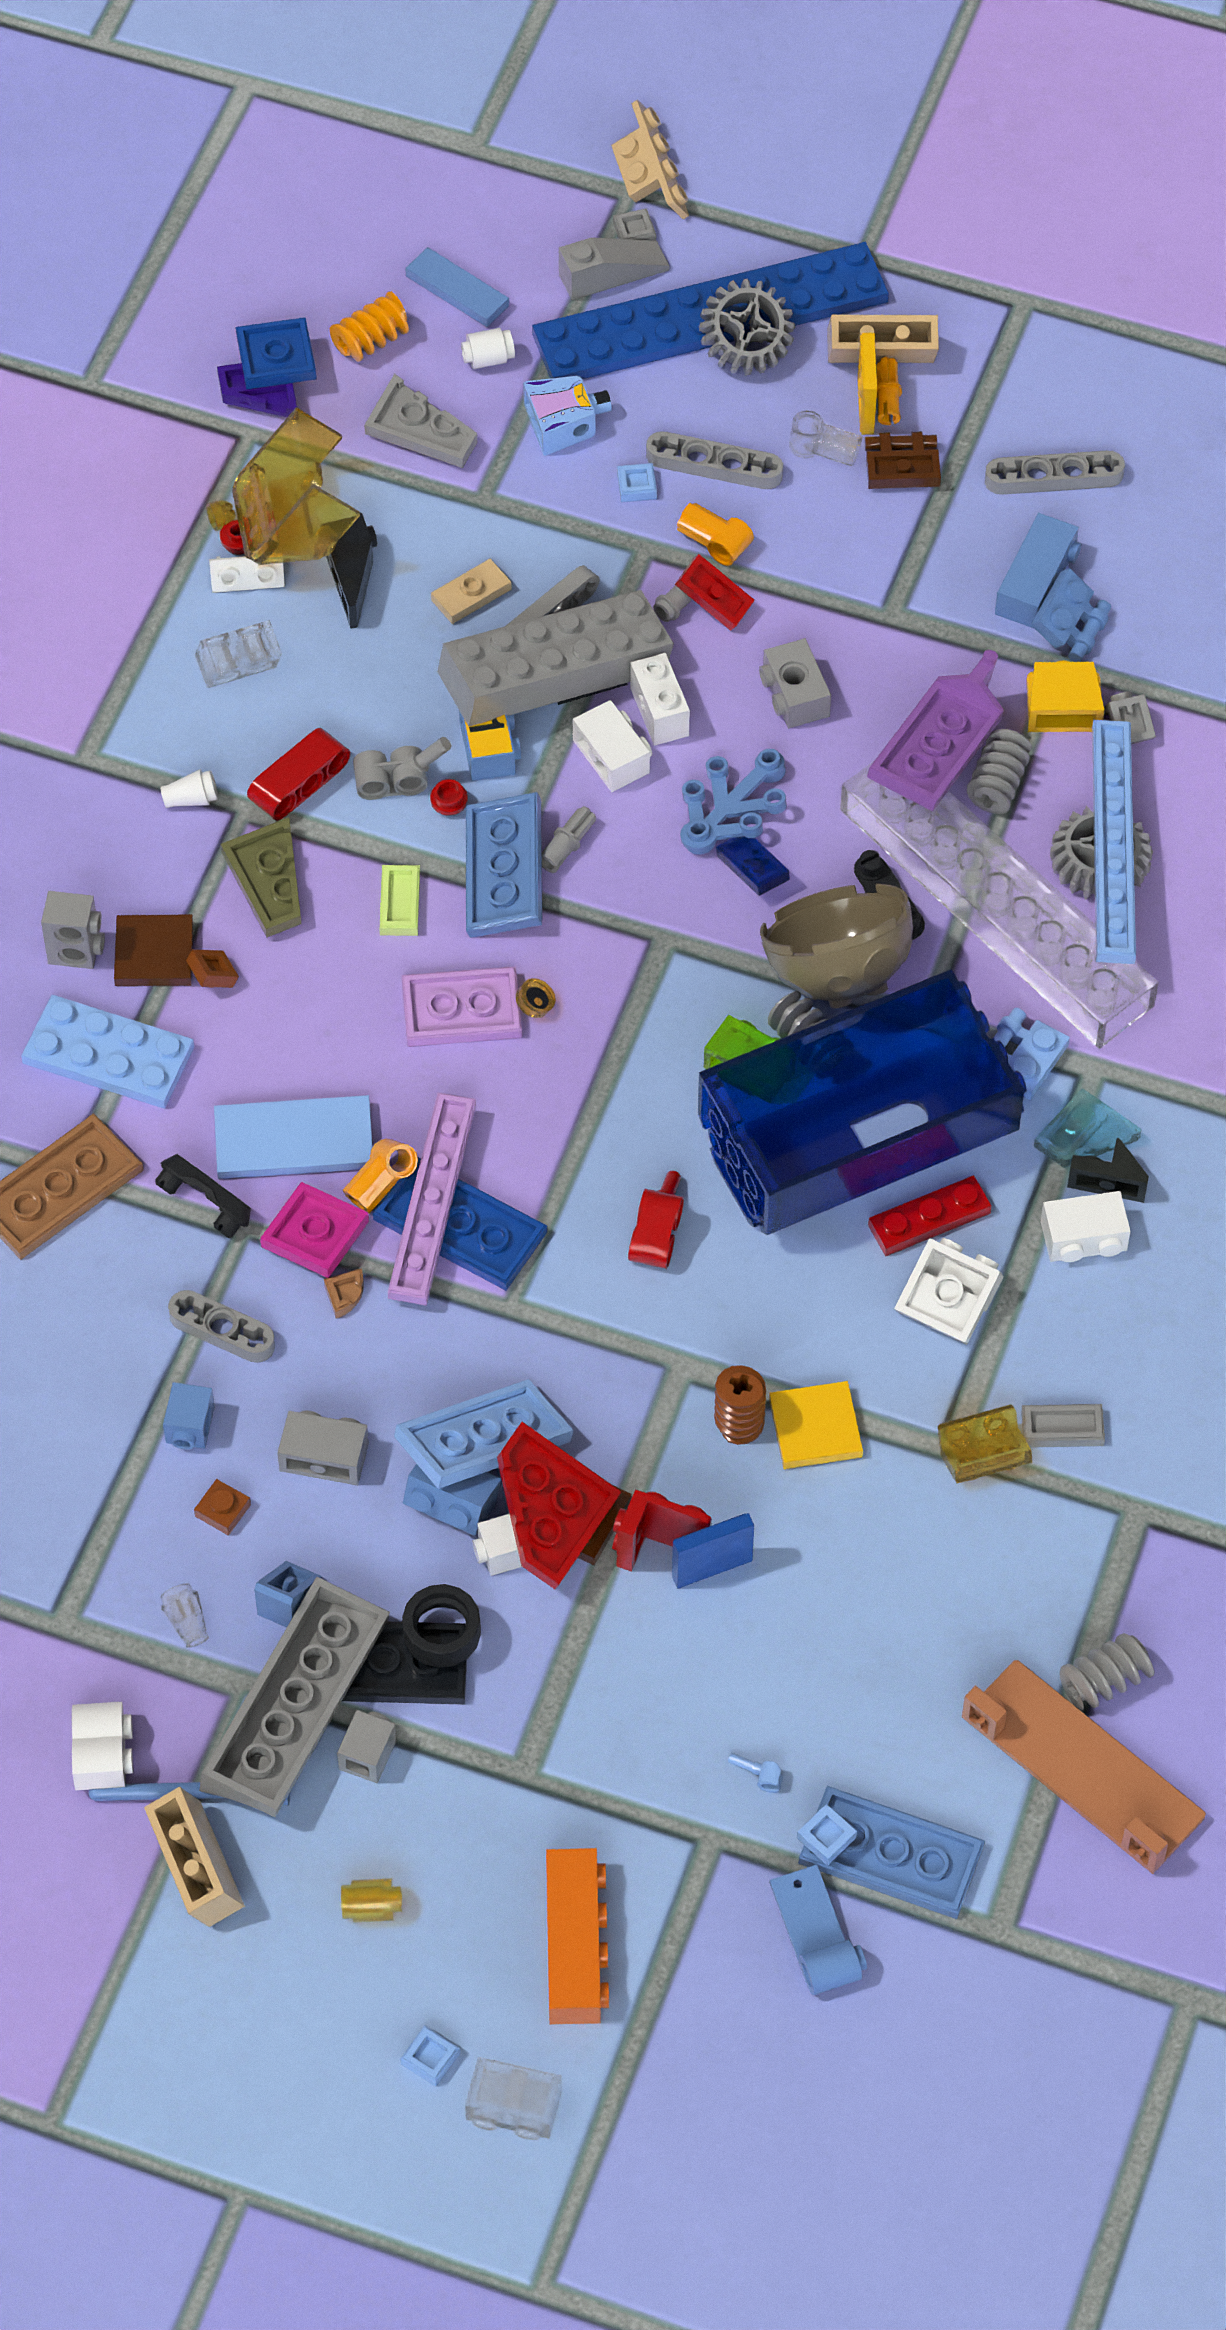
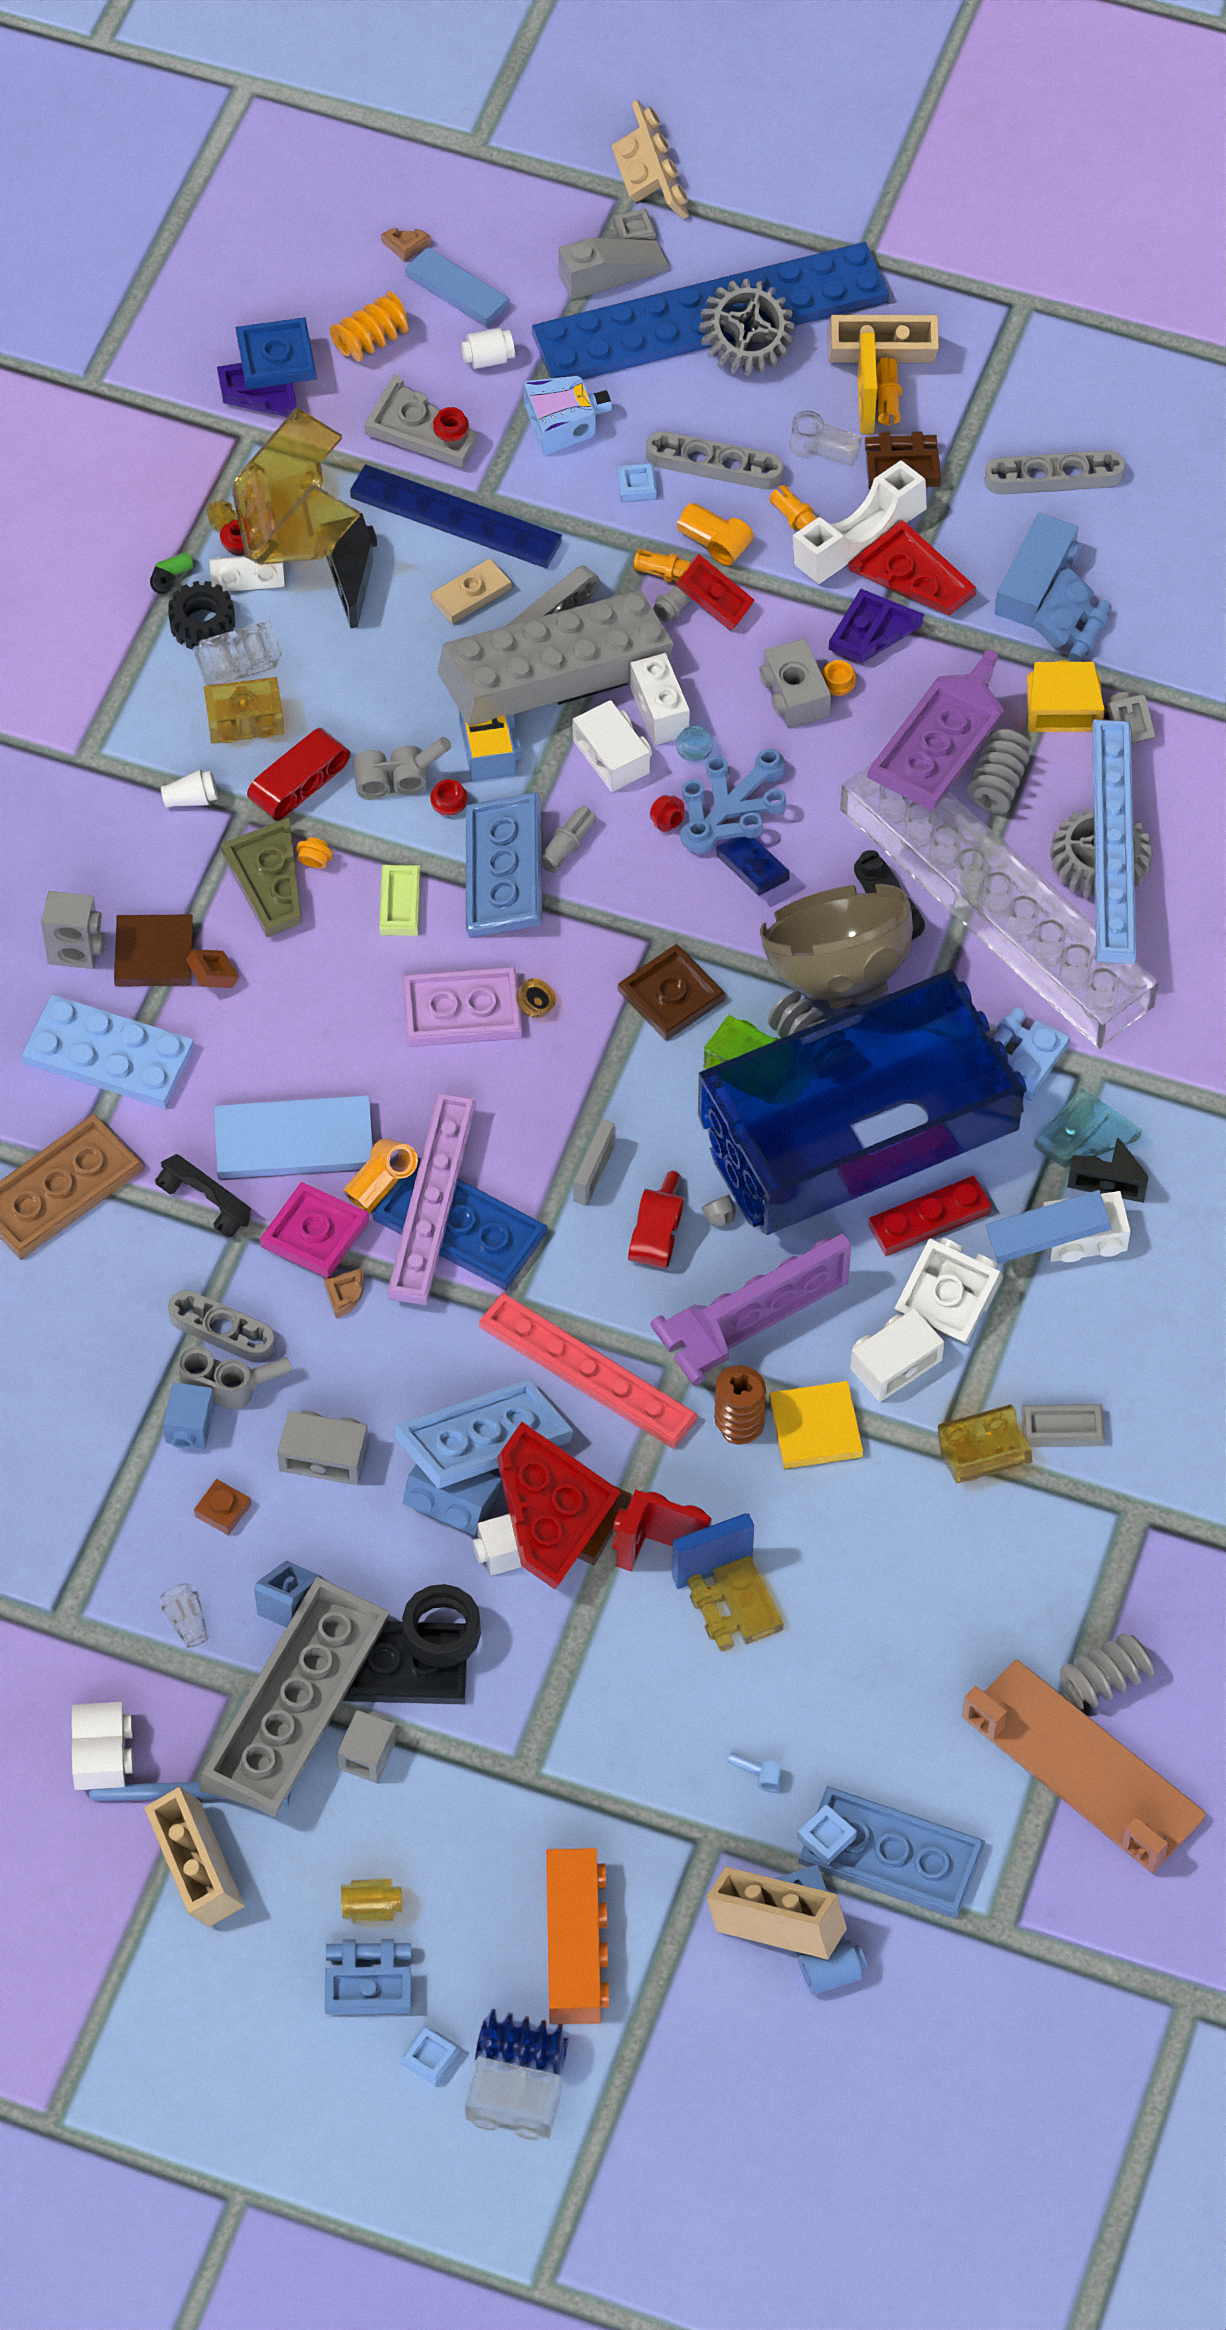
(167, 570): none -> arm
(195, 599): none -> black tyre
(218, 1374): none -> light grey beam
(255, 698): none -> clear yellow brick
(314, 853): none -> light orange plate
(368, 1988): none -> medium blue plate
(405, 243): none -> medium nougat tile
(450, 417): none -> red plate
(456, 516): none -> clear blue tile
(523, 2043): none -> clear blue piece
(588, 1370): none -> coral tile
(594, 1162): none -> light grey tile
(661, 565): none -> light orange pin
(667, 812): none -> red plate
(671, 992): none -> reddish brown tile
(694, 743): none -> clear light blue plate
(720, 1211): none -> light grey hinge
(745, 1598): none -> clear yellow plate
(763, 1301): none -> medium lavender hinge
(776, 1912): none -> tan brick
(792, 508): none -> light orange pin
(827, 548): none -> white arch
(839, 677): none -> light orange plate
(872, 626): none -> dark purple wing
(896, 1354): none -> white brick
(914, 569): none -> red wing
(1048, 1226): none -> medium blue tile

